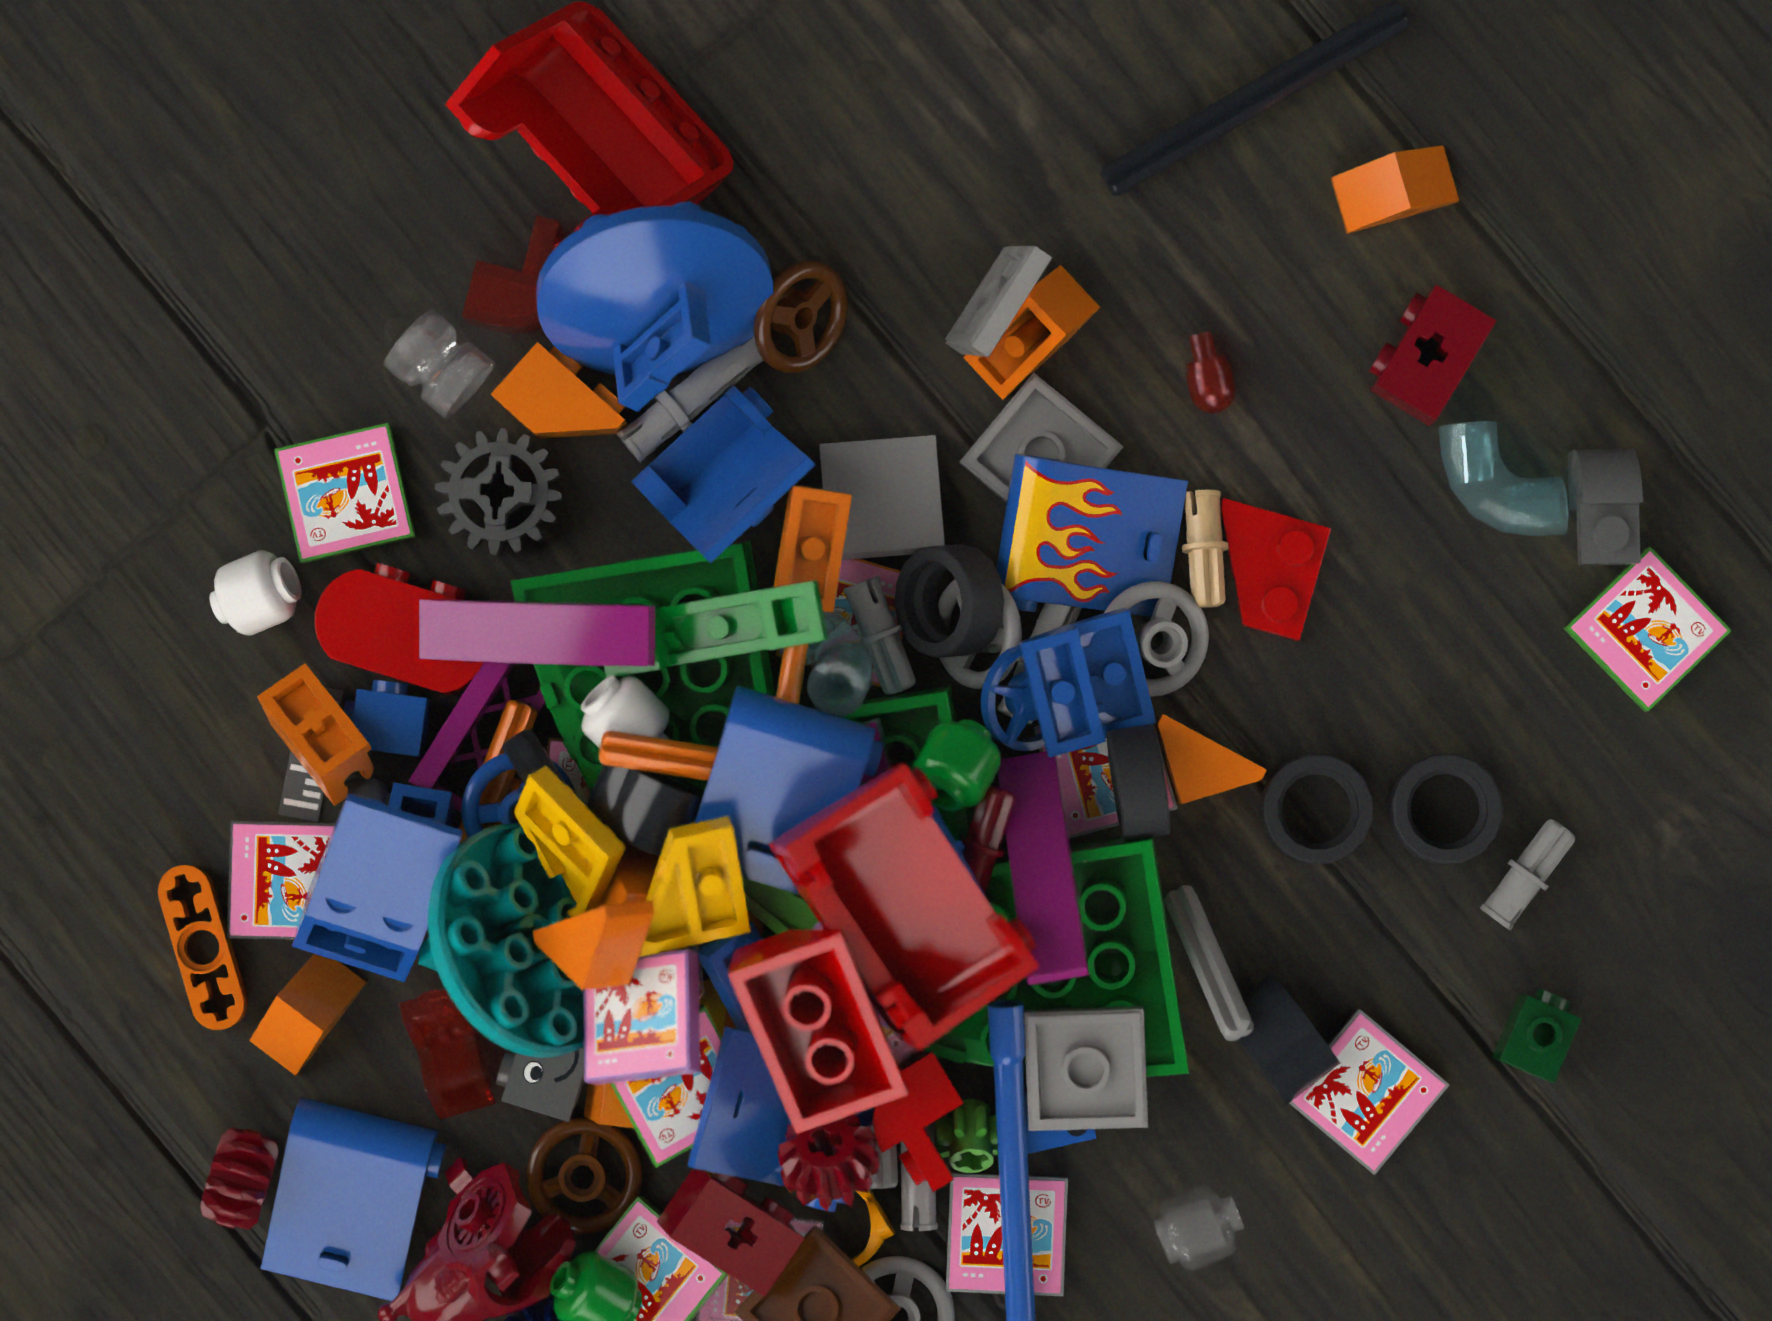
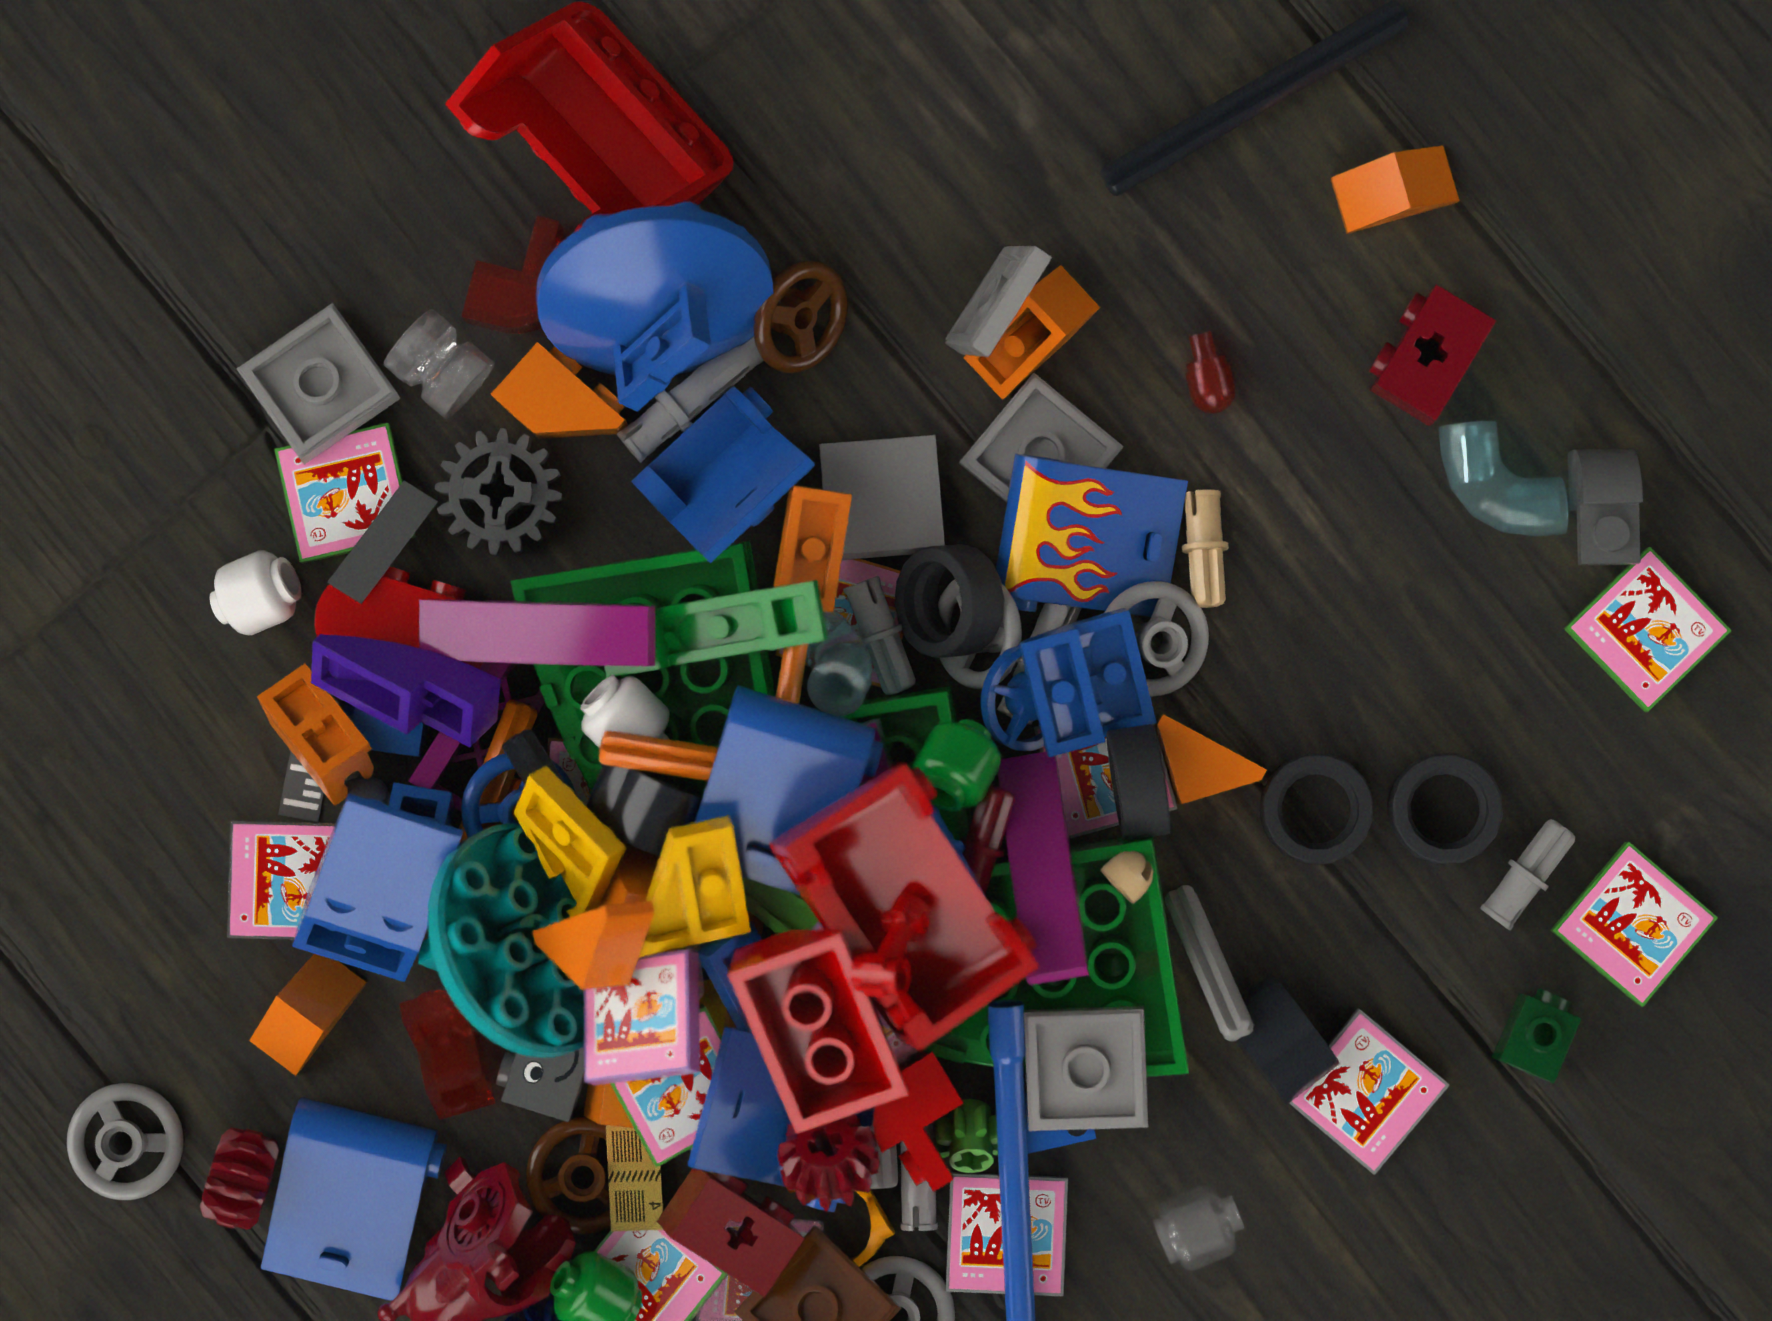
(104, 1102): none -> light grey piece
(203, 901): orange beam -> none
(318, 383): none -> light grey tile
(382, 542): none -> dark grey sticker
(407, 685): none -> dark purple slope
(632, 1181): none -> clear yellow sticker
(887, 970): none -> red bar
(1129, 874): none -> tan hinge
(1272, 566): red wing -> none
(1634, 924): none -> tile

